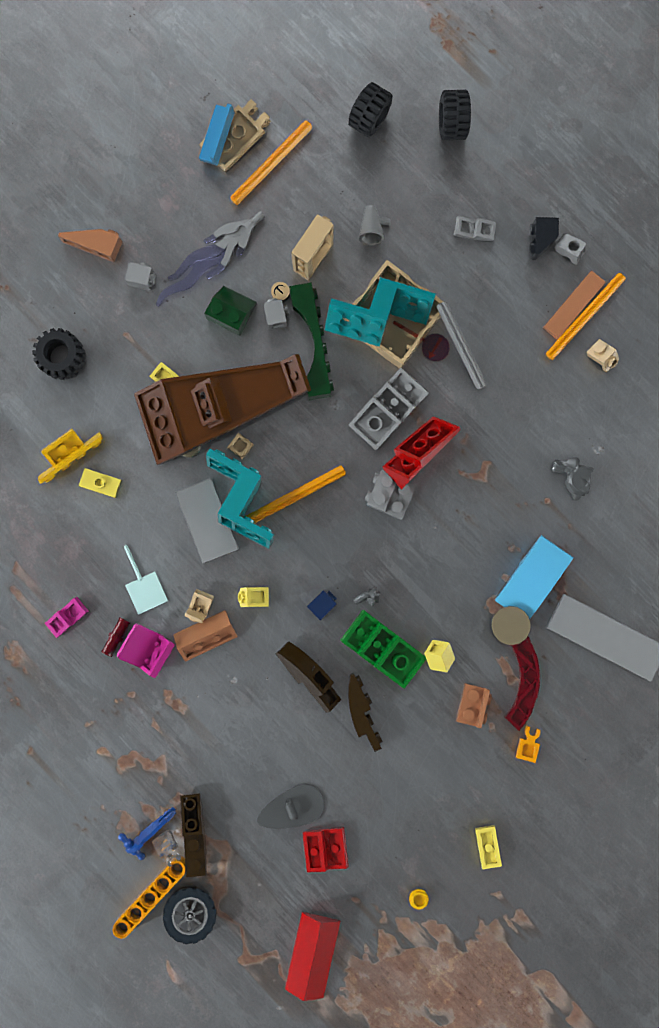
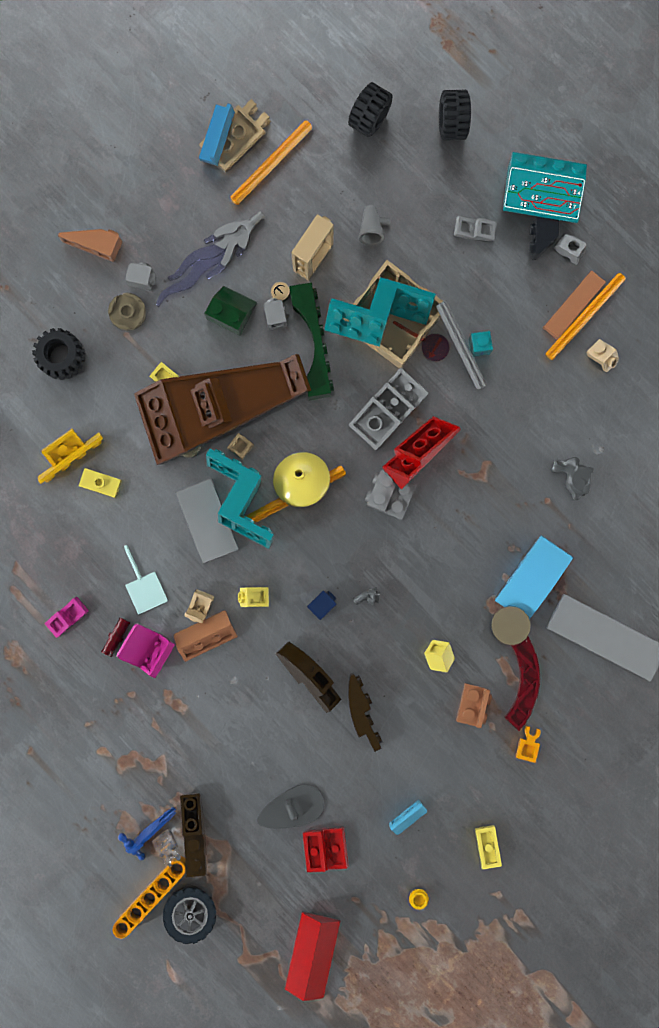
(127, 317): none -> dark tan tile
(308, 487): none -> light yellow dish
(383, 649): green slope -> none
(407, 817): none -> medium azure slope
(480, 343): none -> teal brick
(544, 187): none -> teal slope

